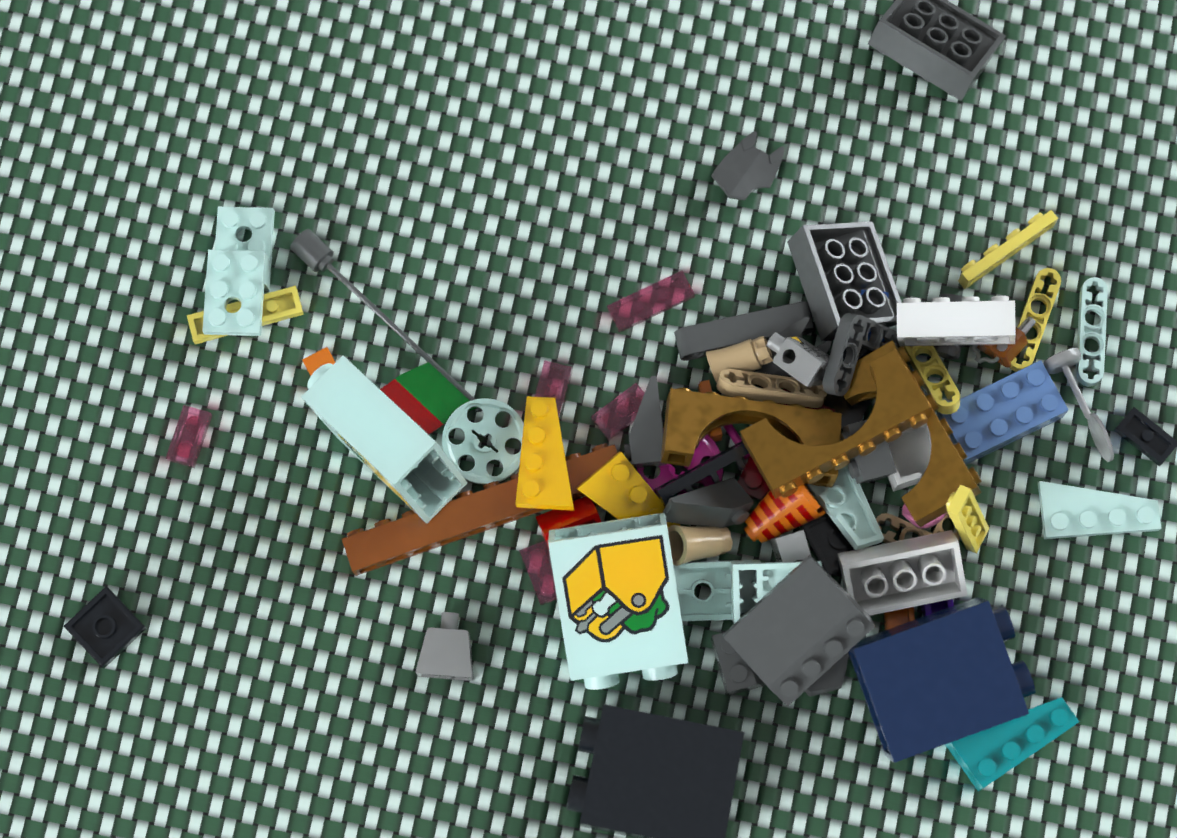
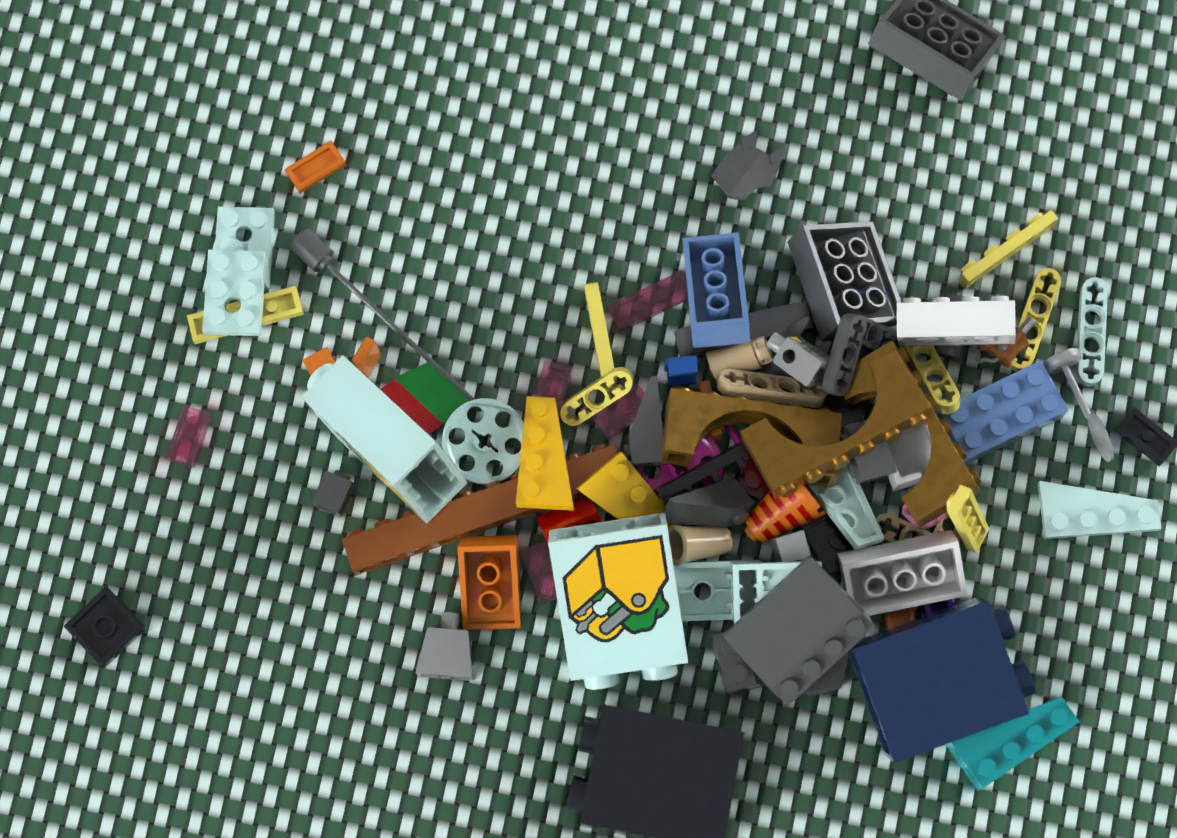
(315, 167): none -> orange tile
(333, 493): none -> dark grey brick
(367, 356): none -> orange tile
(490, 582): none -> orange slope
(575, 400): none -> light yellow beam
(599, 330): none -> light yellow beam
(681, 370): none -> blue piece
(716, 290): none -> medium blue brick

